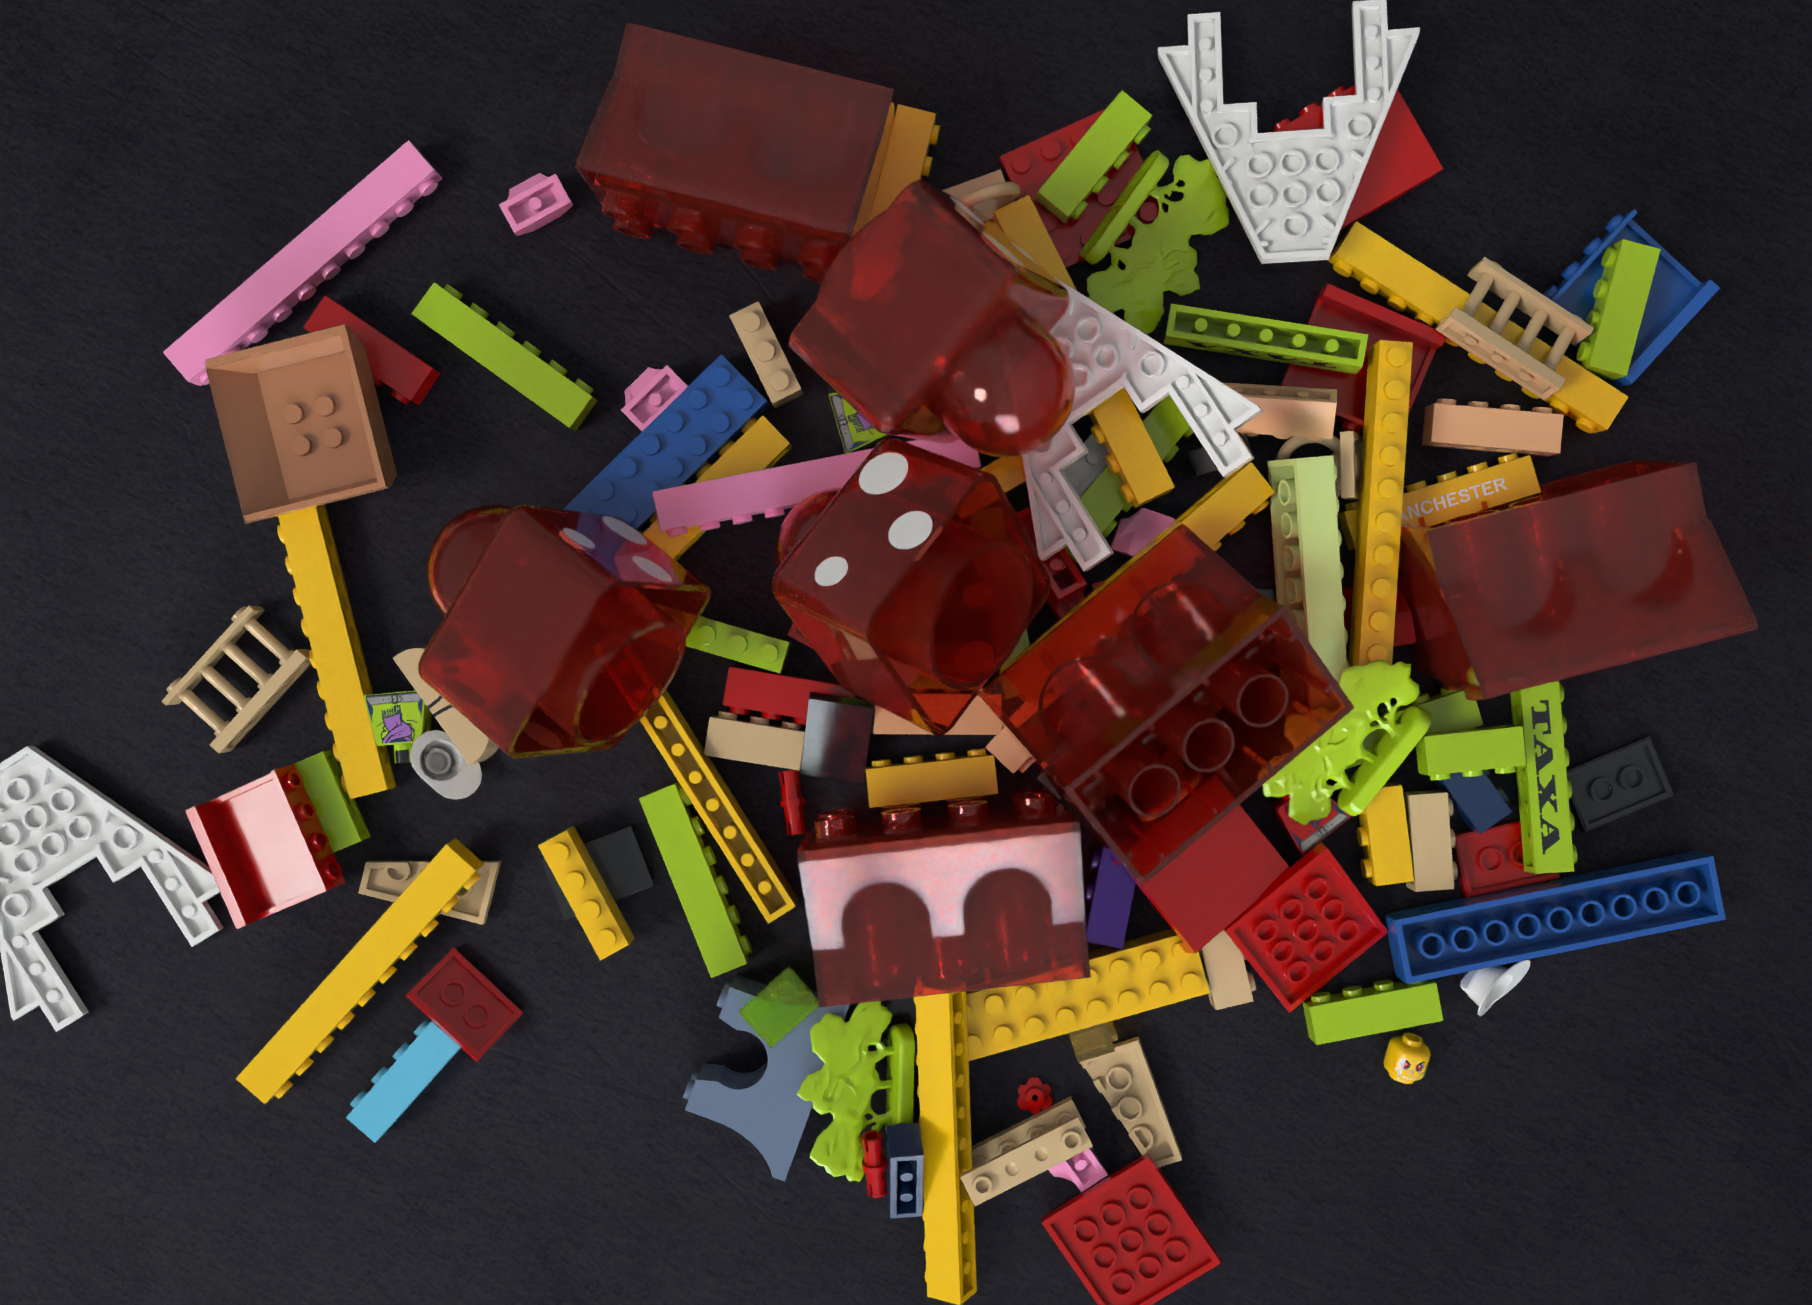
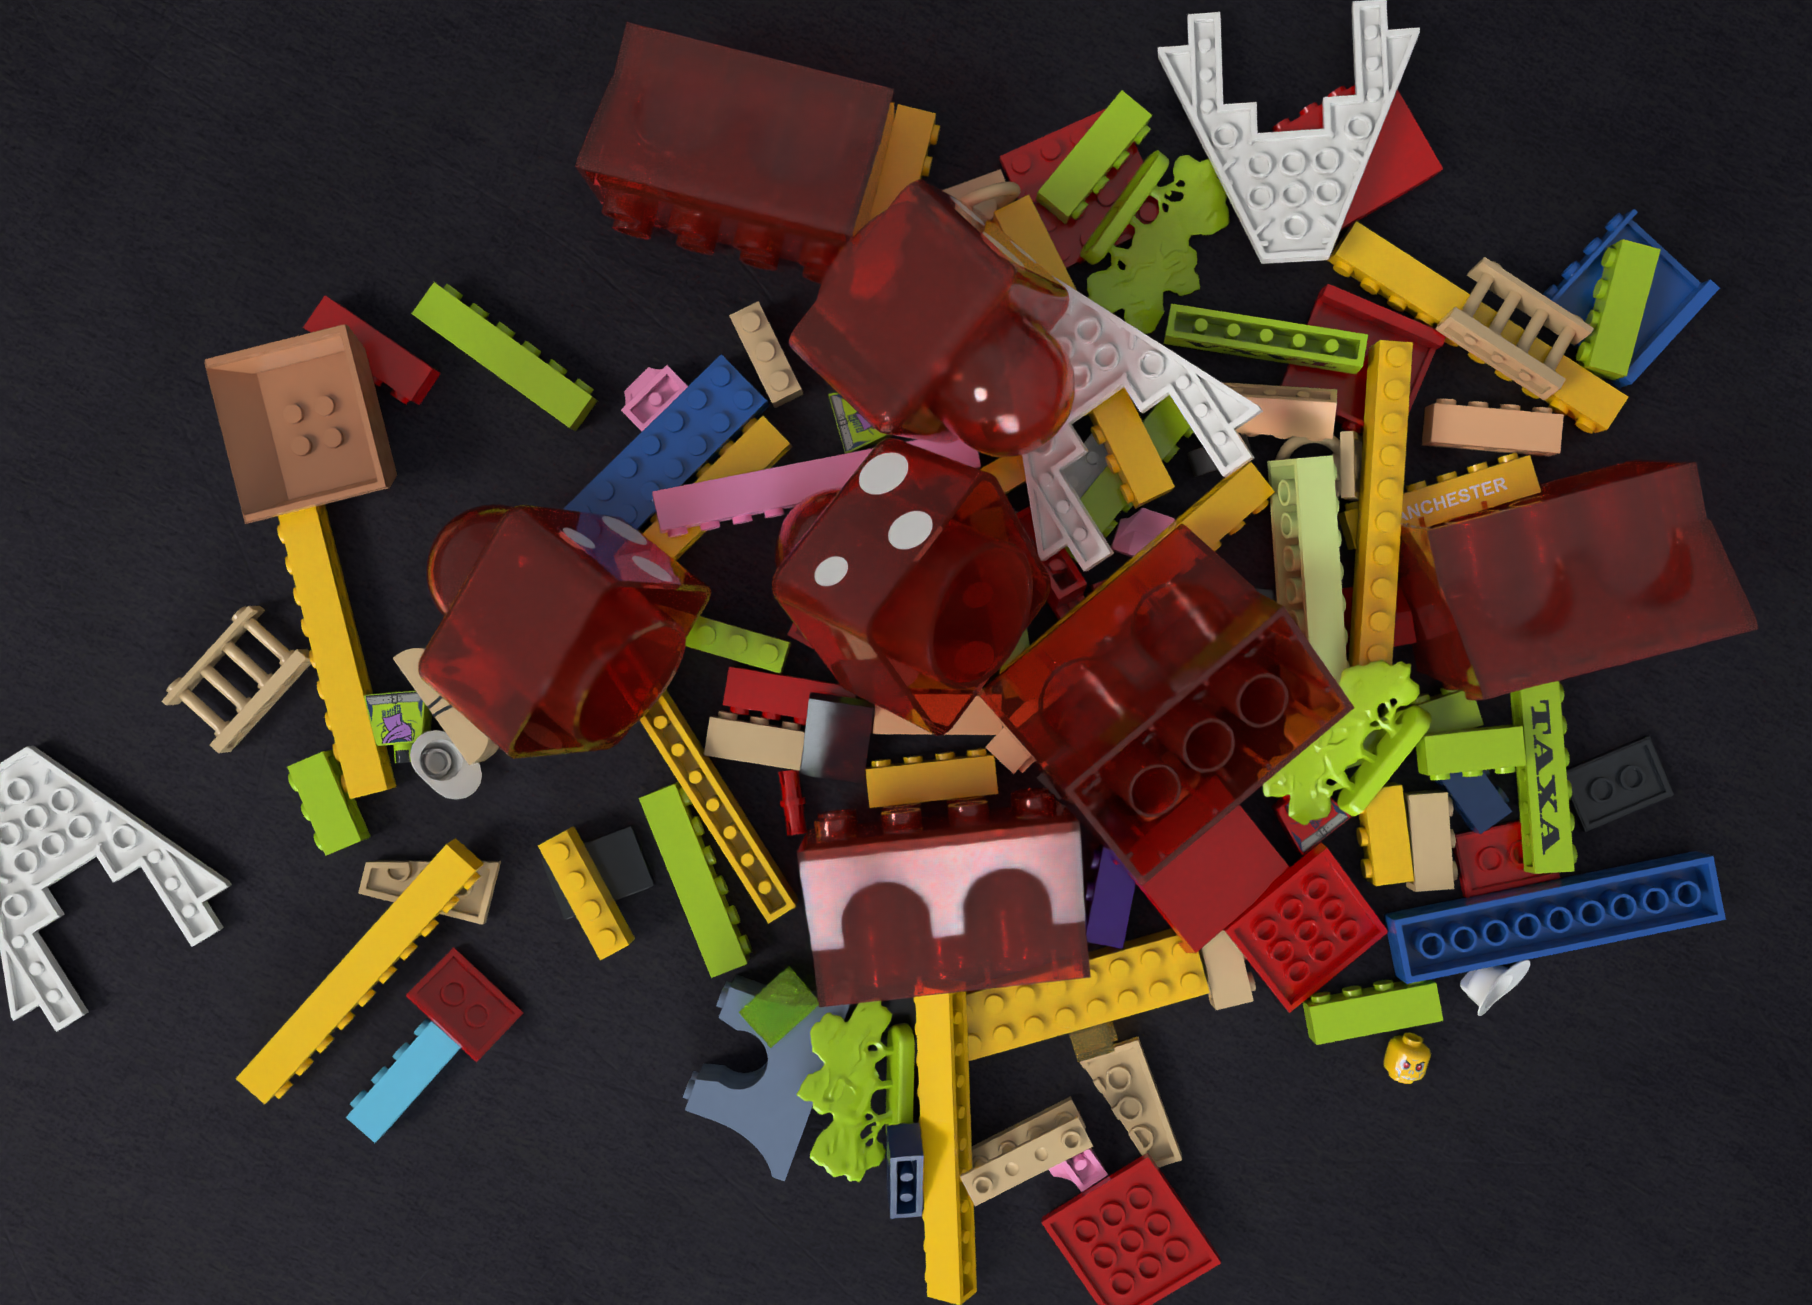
(265, 846): panel -> none
(306, 262): bright pink brick -> none
(535, 203): bright pink slope -> none
(874, 1163): red pin -> none
(1034, 1087): red plant -> none

